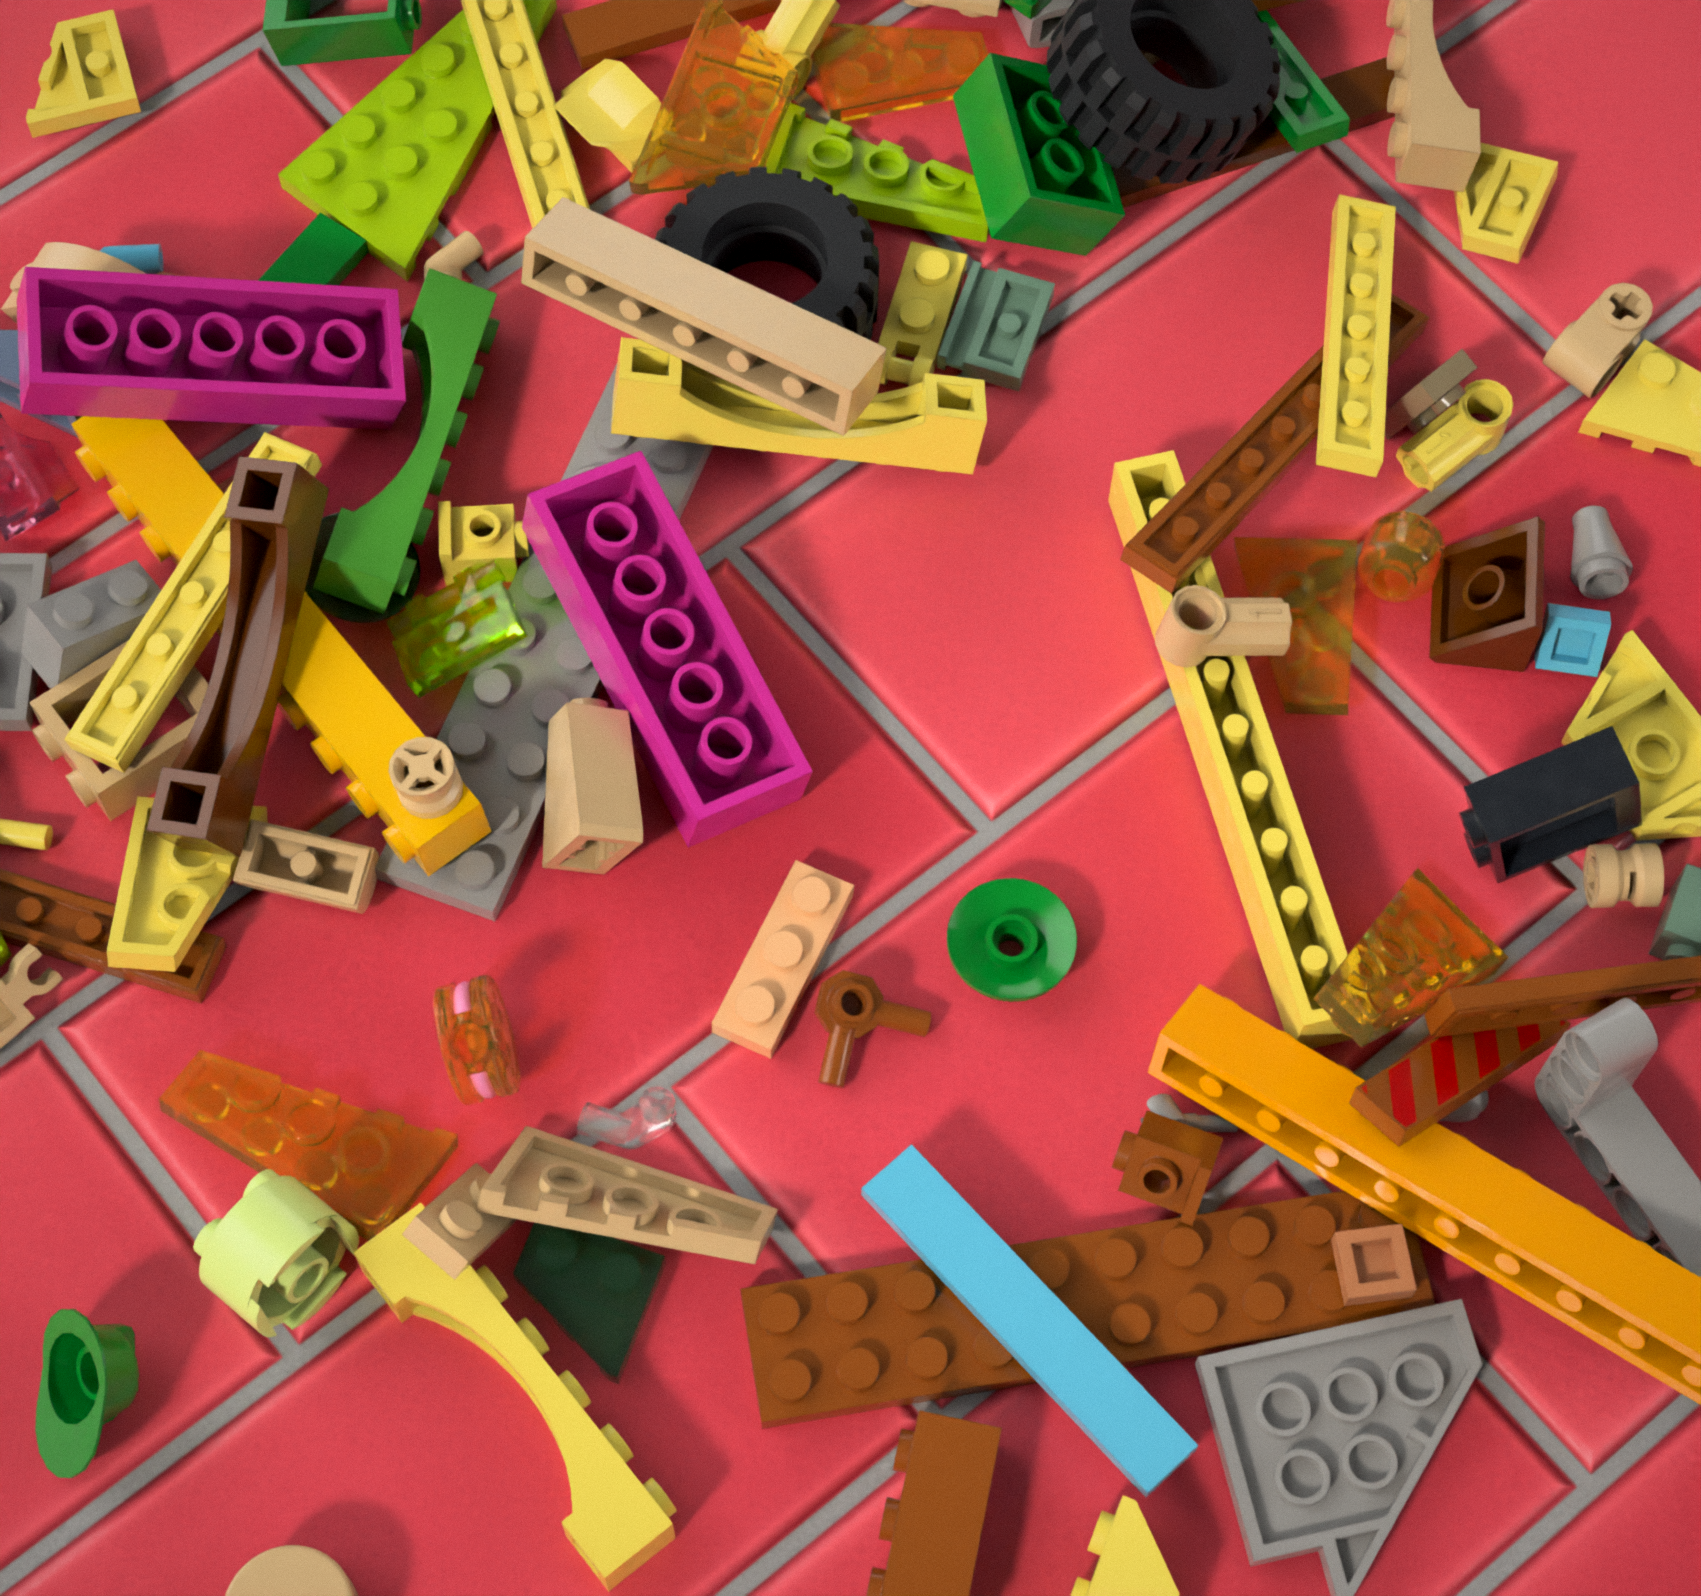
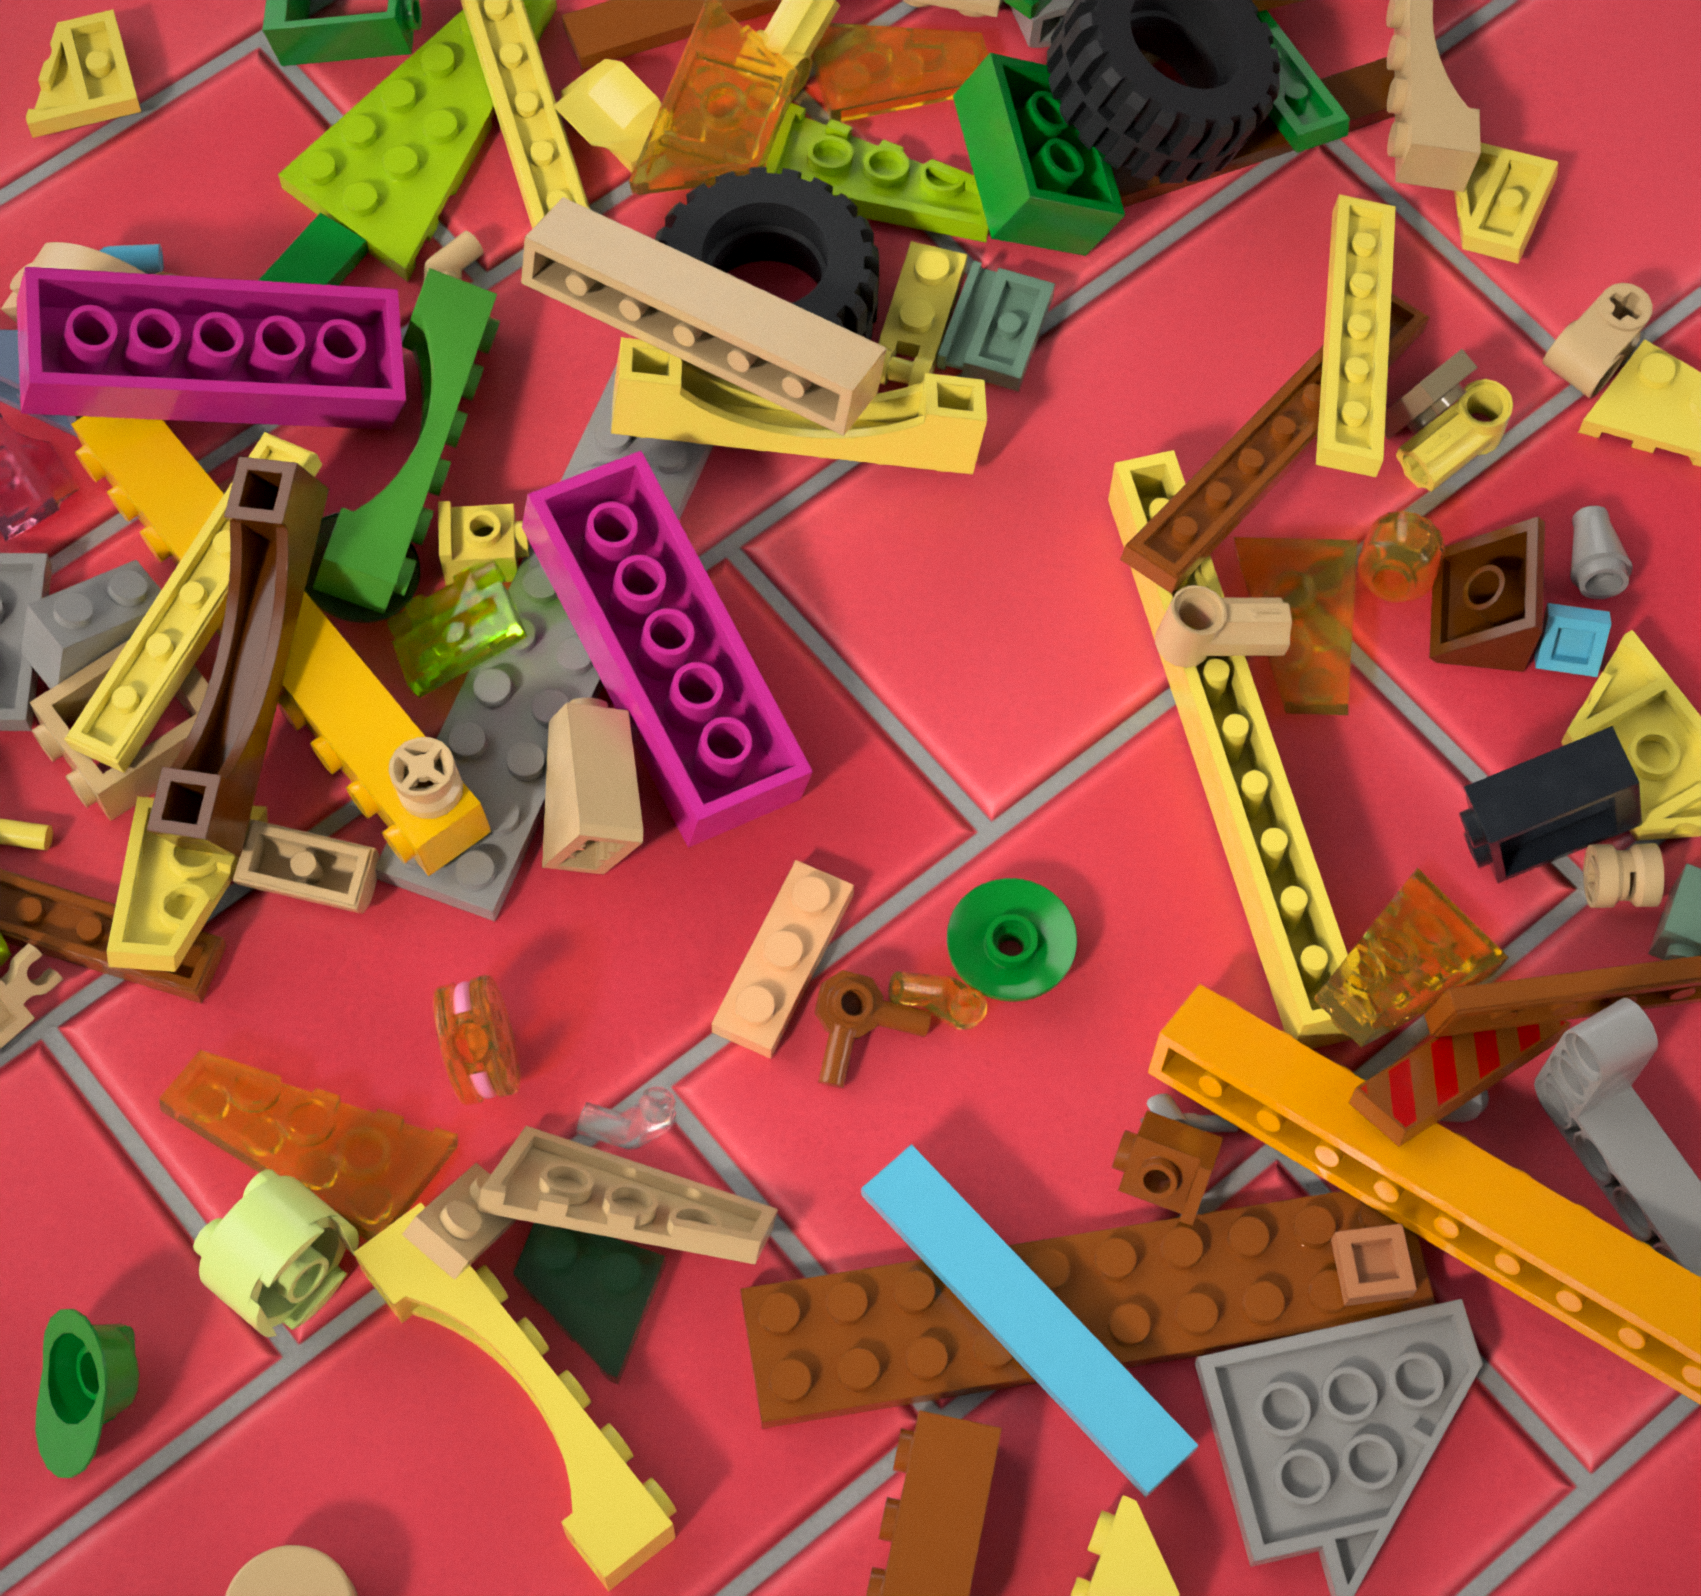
(941, 995): none -> clear yellow arm

